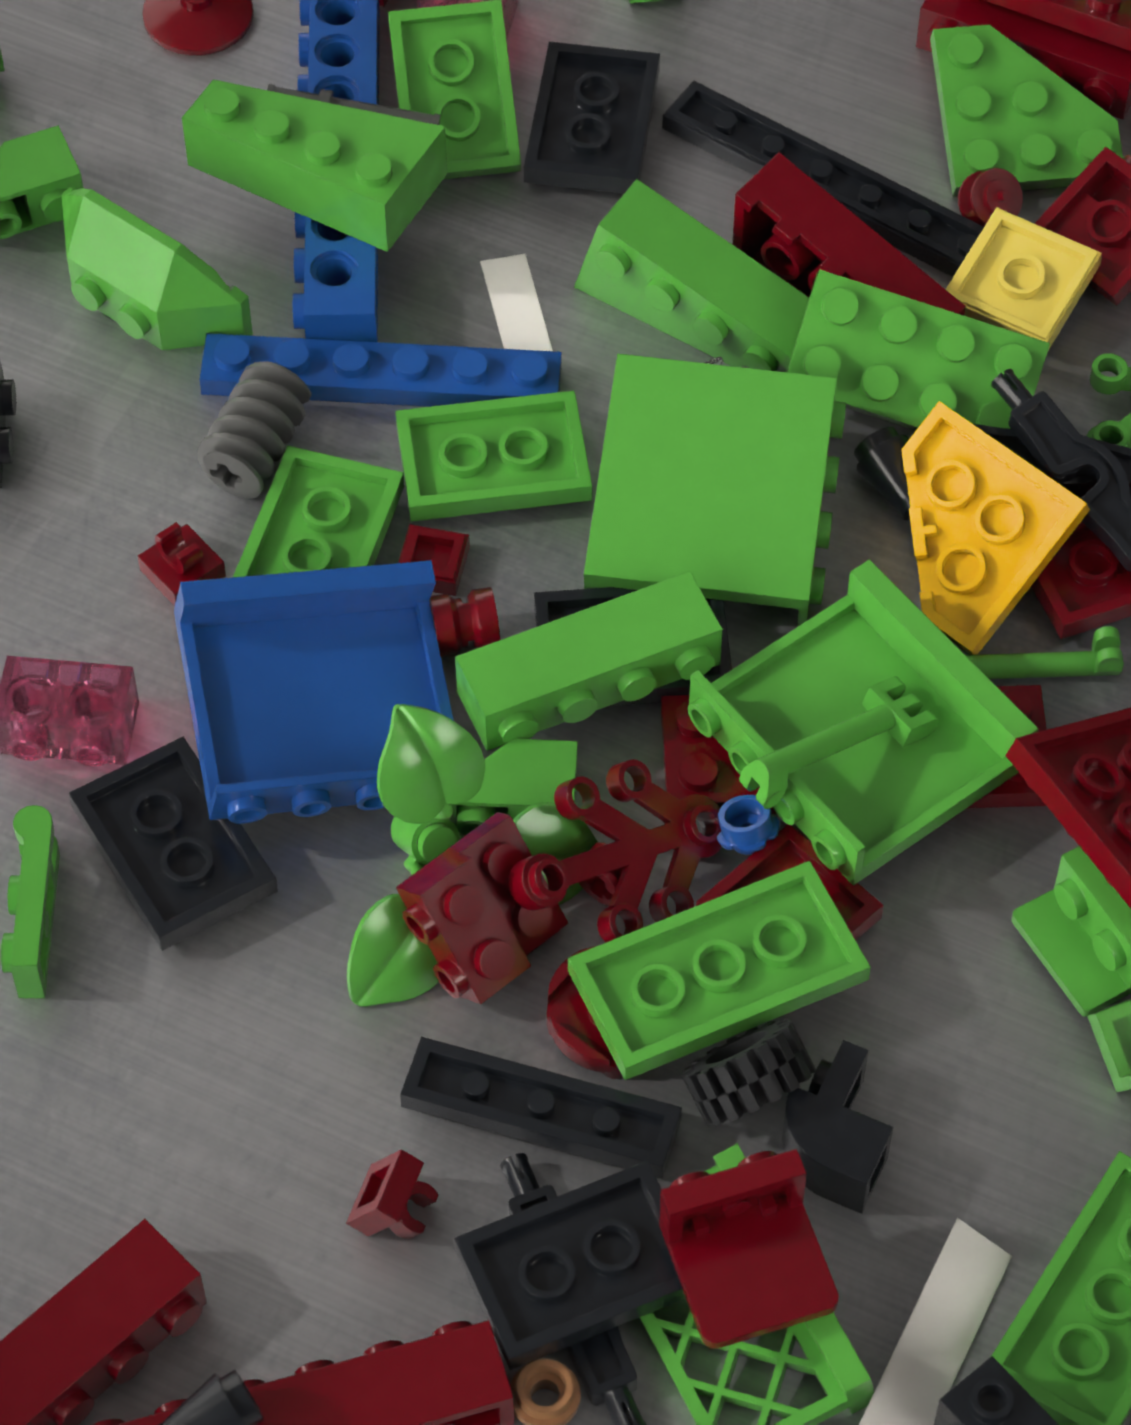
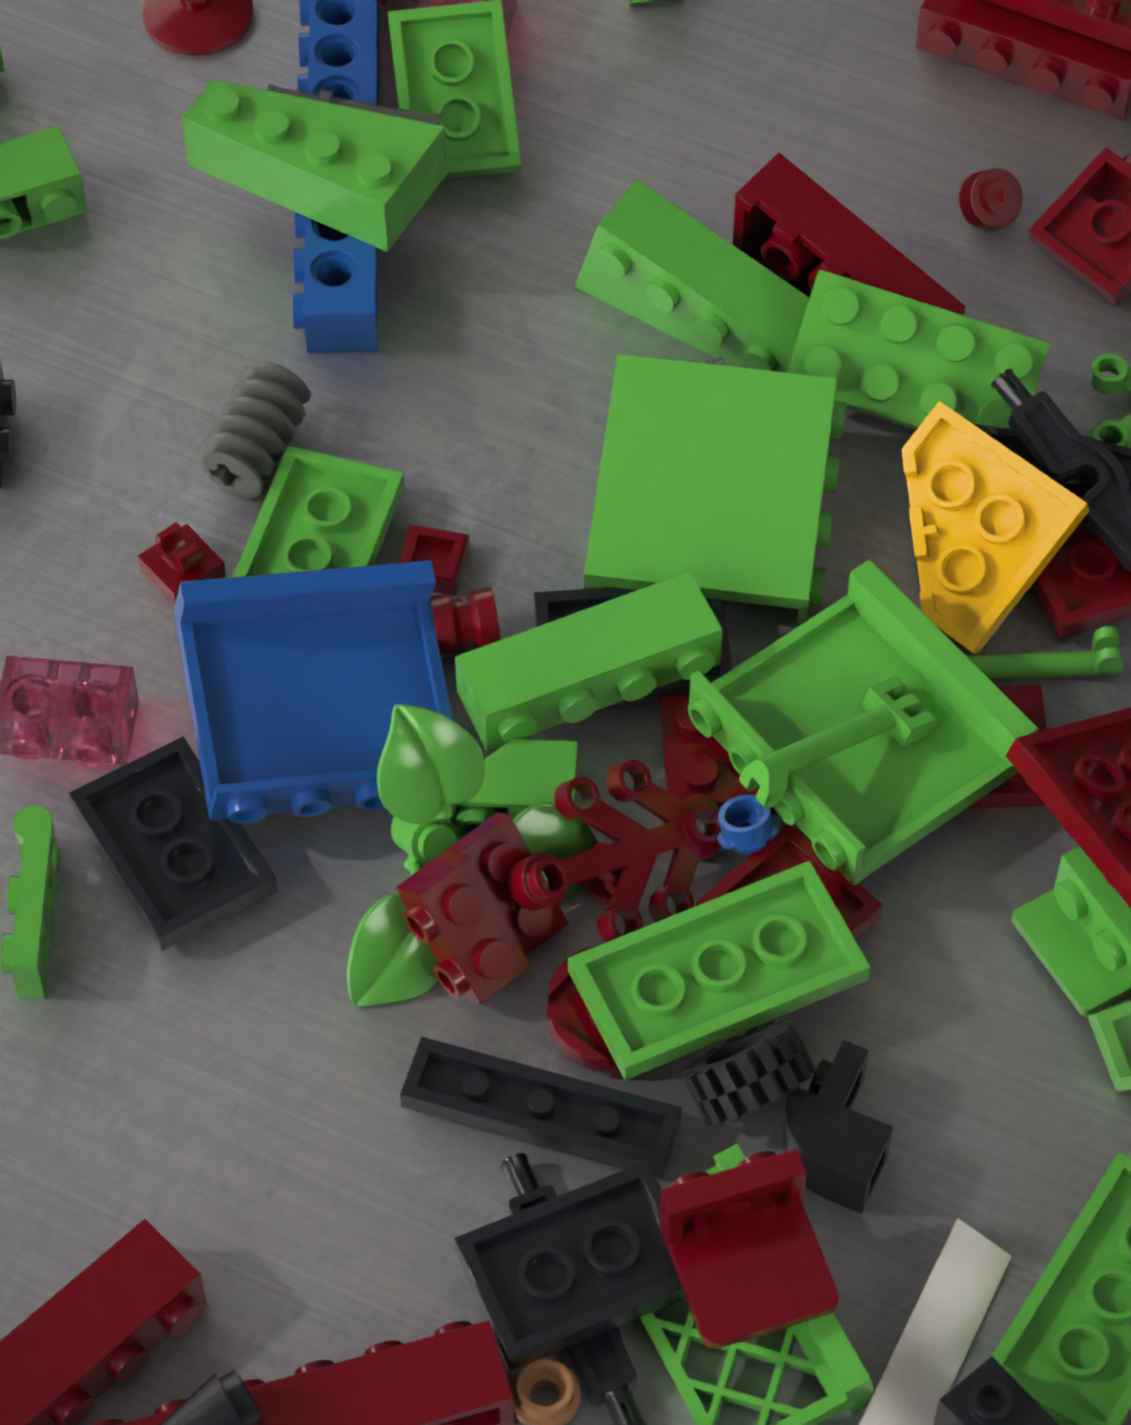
(145, 277): bright green wedge -> none
(384, 370): blue plate -> none
(386, 1194): dark red tile -> none
(493, 455): bright green plate -> none
(516, 303): white sticker -> none
(591, 117): black plate -> none
(882, 466): black cone -> none
(890, 209): black tile -> none
(1013, 112): bright green plate -> none
(1023, 277): light yellow tile -> none

